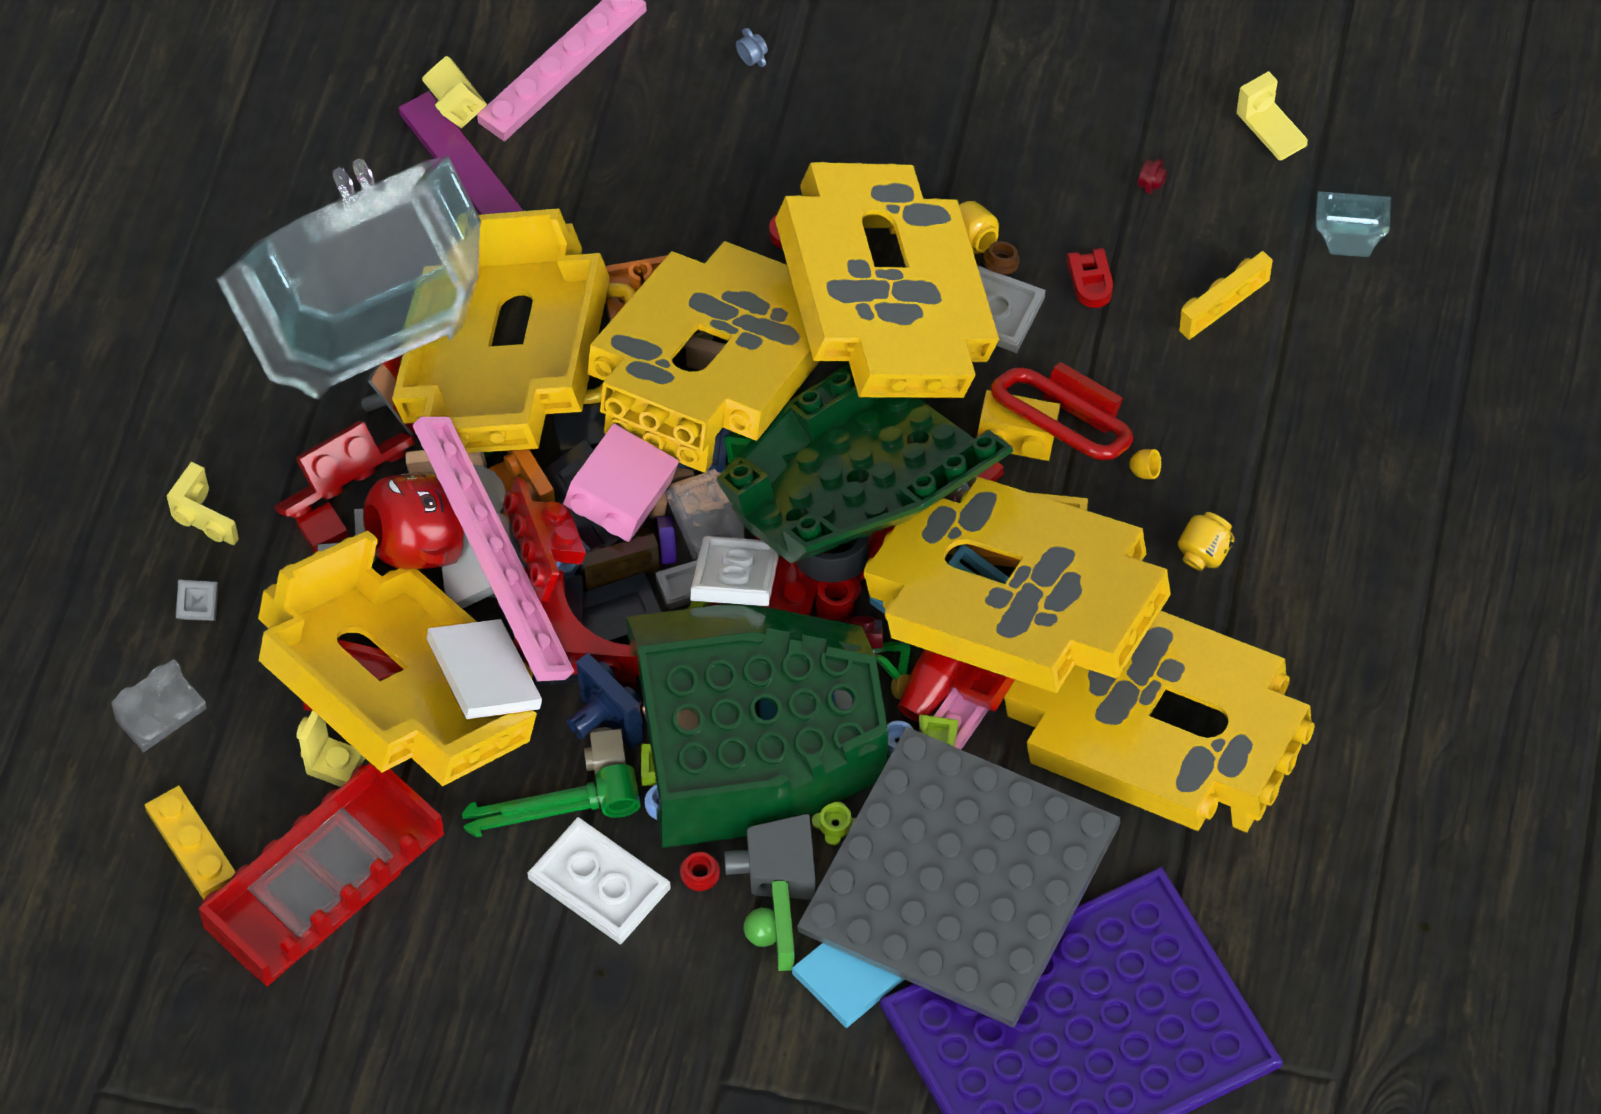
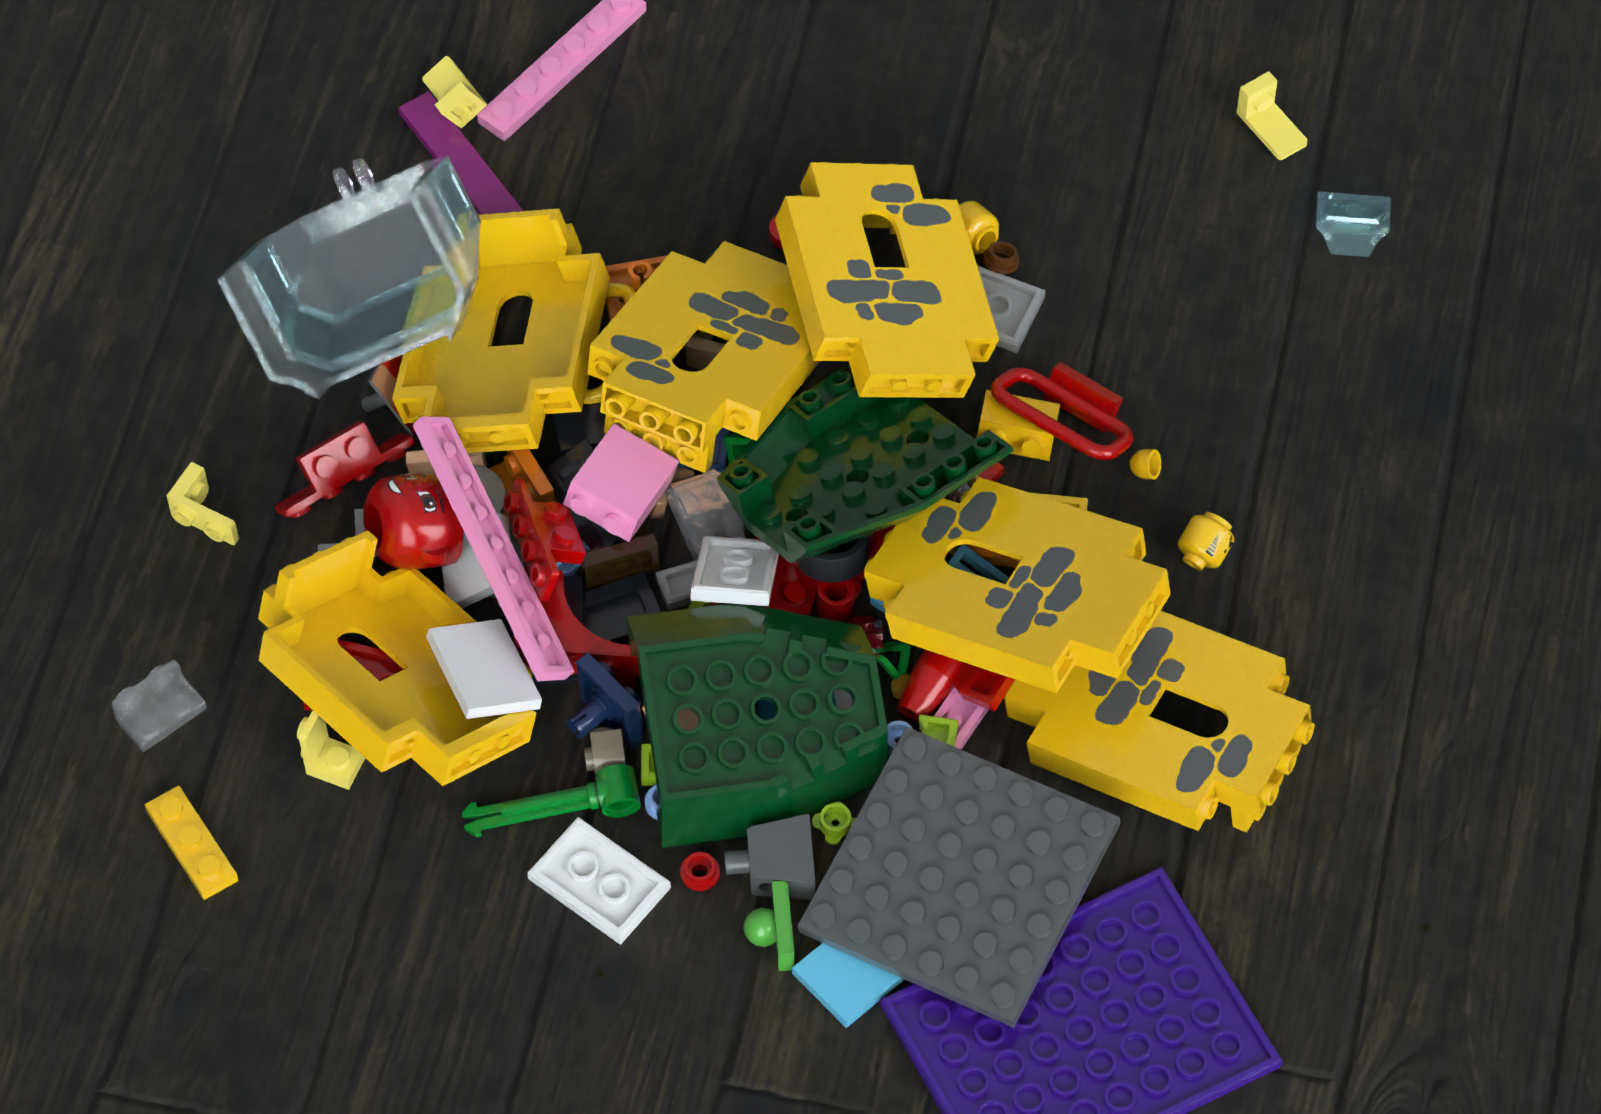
(197, 600): light grey tile -> none
(320, 872): red window -> none
(322, 526): red tile -> none
(666, 539): dark purple tile -> none
(752, 48): sand blue plate -> none
(1093, 286): red plate -> none
(1152, 175): dark red plate -> none
(1225, 294): yellow plate -> none

